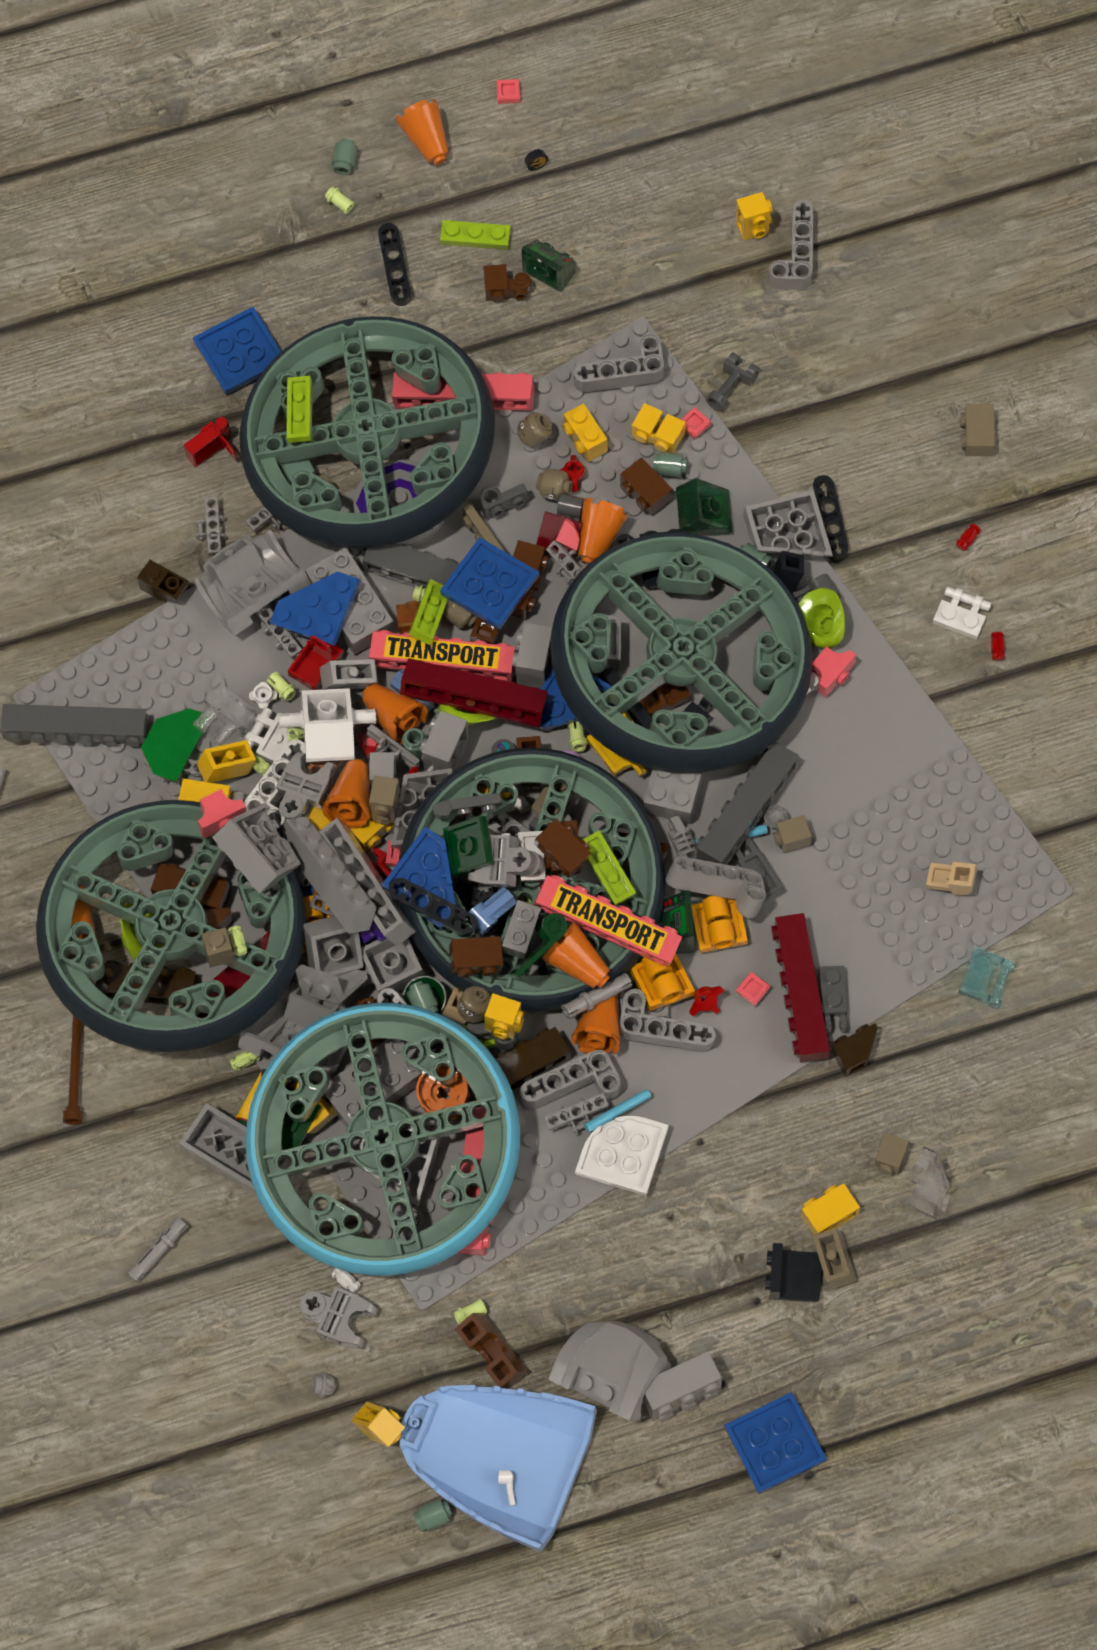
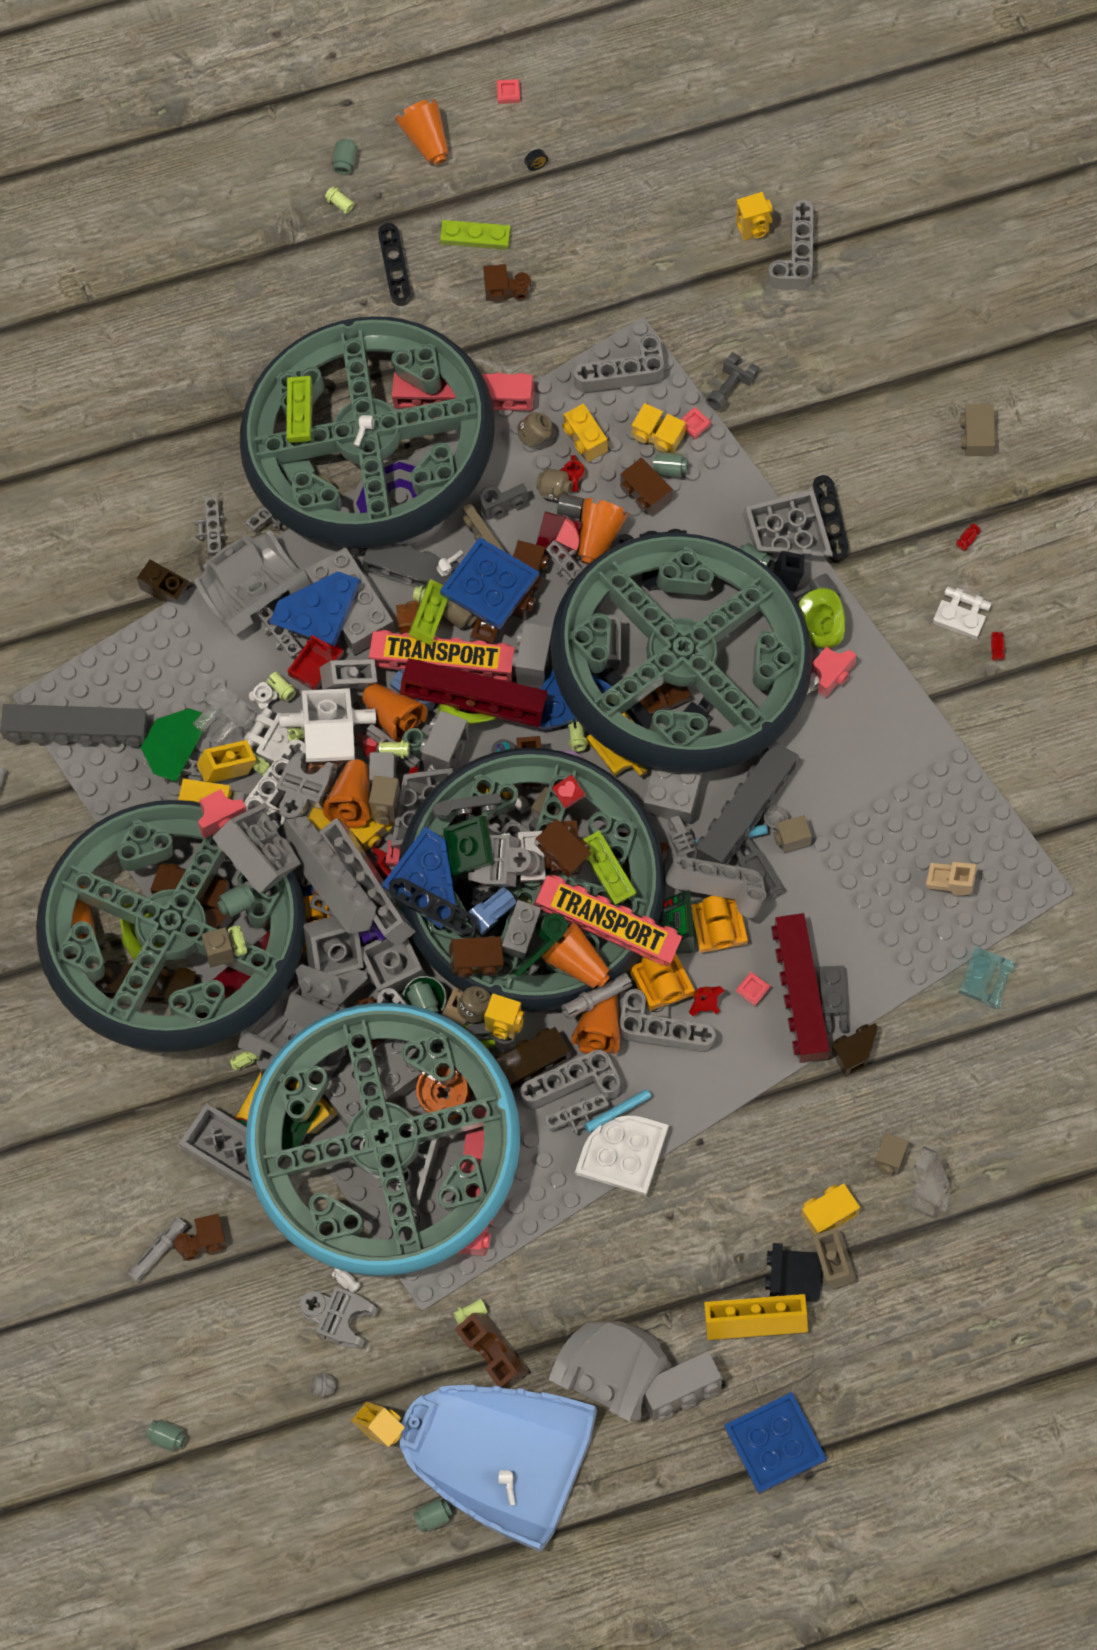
(72, 1114): reddish brown piece -> none
(166, 1435): none -> sand green brick
(208, 1239): none -> reddish brown brick
(209, 441): red piece -> none
(235, 900): none -> sand green brick
(237, 349): blue plate -> none
(365, 422): none -> white hand
(400, 749): none -> yellowish green pin
(444, 566): none -> white hand
(548, 264): clear green slope -> none
(568, 791): none -> tile
(703, 508): clear green slope -> none
(756, 1317): none -> yellow brick

